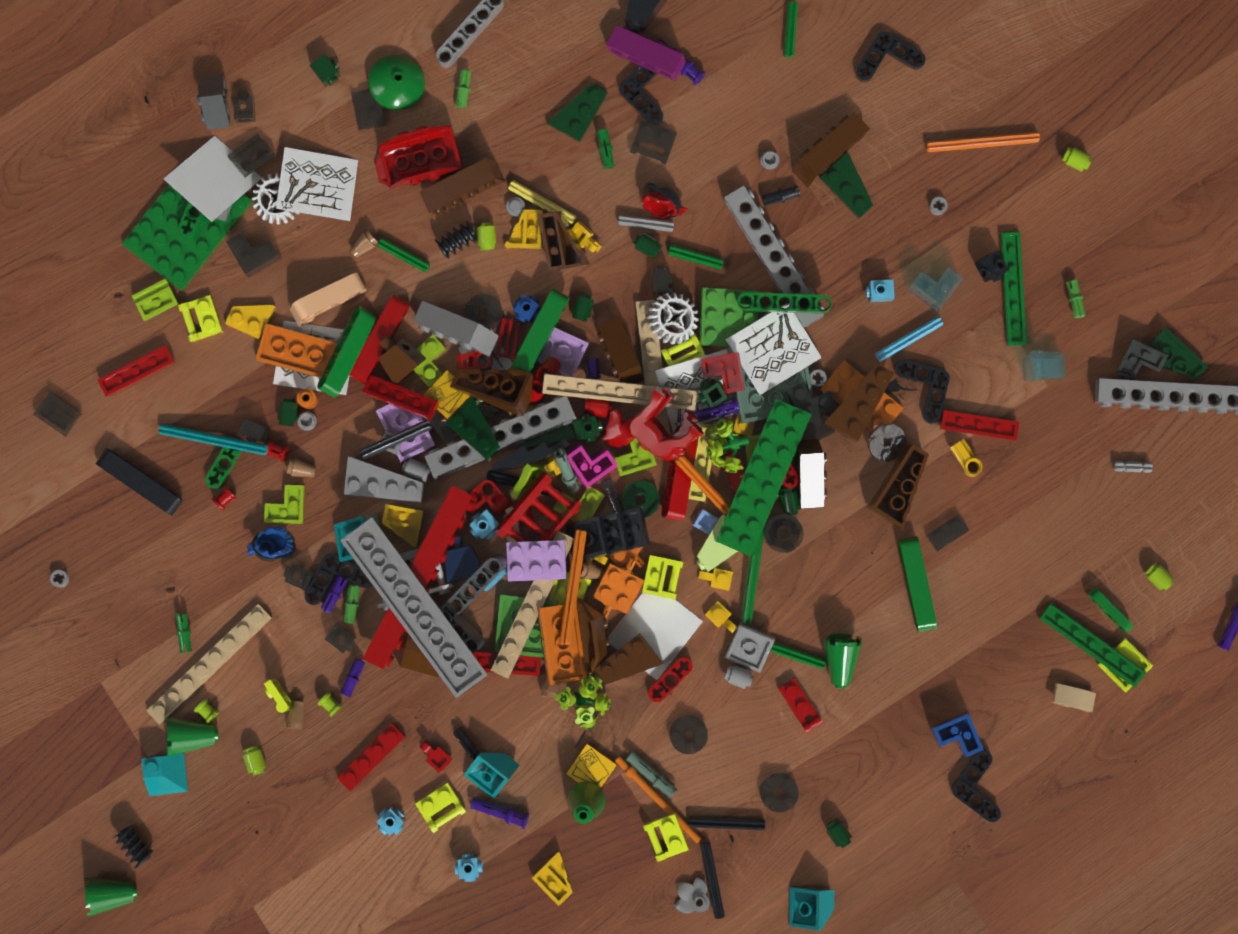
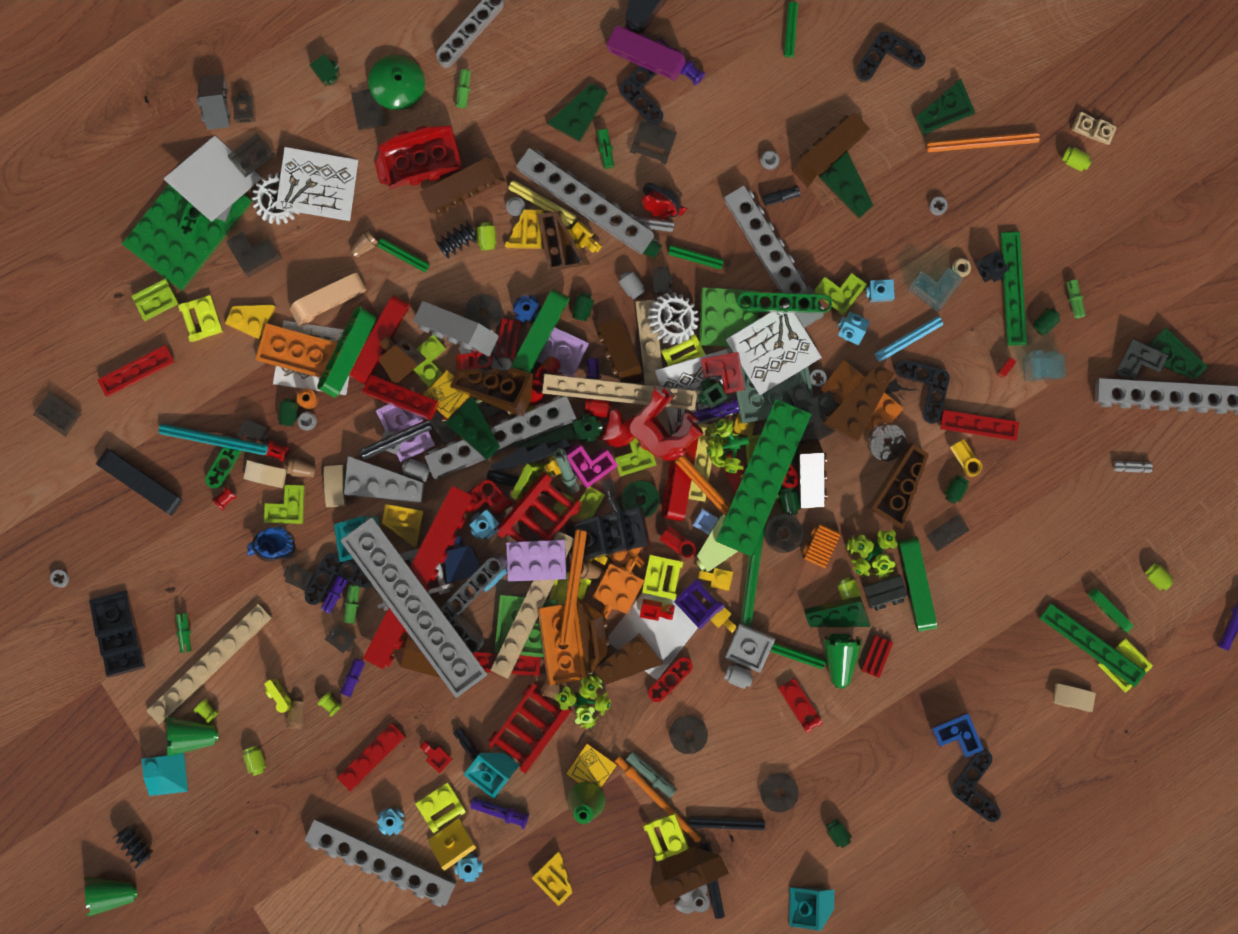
(117, 634): none -> black slope
(265, 474): none -> tan slope
(334, 486): none -> tan slope
(391, 860): none -> light grey brick
(451, 844): none -> yellow plate
(536, 744): none -> red fence
(631, 284): none -> light grey brick
(637, 242): none -> light grey brick
(654, 609): none -> red plate
(676, 542): none -> red piece
(686, 873): none -> reddish brown wedge
(694, 608): none -> dark purple plate
(821, 546): none -> orange brick
(839, 614): none -> dark green wing
(841, 297): none -> lime plate
(848, 588): none -> lime brick
(853, 328): none -> medium azure brick
(865, 546): none -> lime plant
(883, 641): none -> red tile
(884, 592): none -> pearl dark grey brick
(946, 110): none -> dark green wing
(956, 489): none -> dark green brick
(961, 261): none -> tan plate
(1005, 369): none -> red tile
(1046, 321): none -> dark green brick
(1094, 129): none -> tan slope

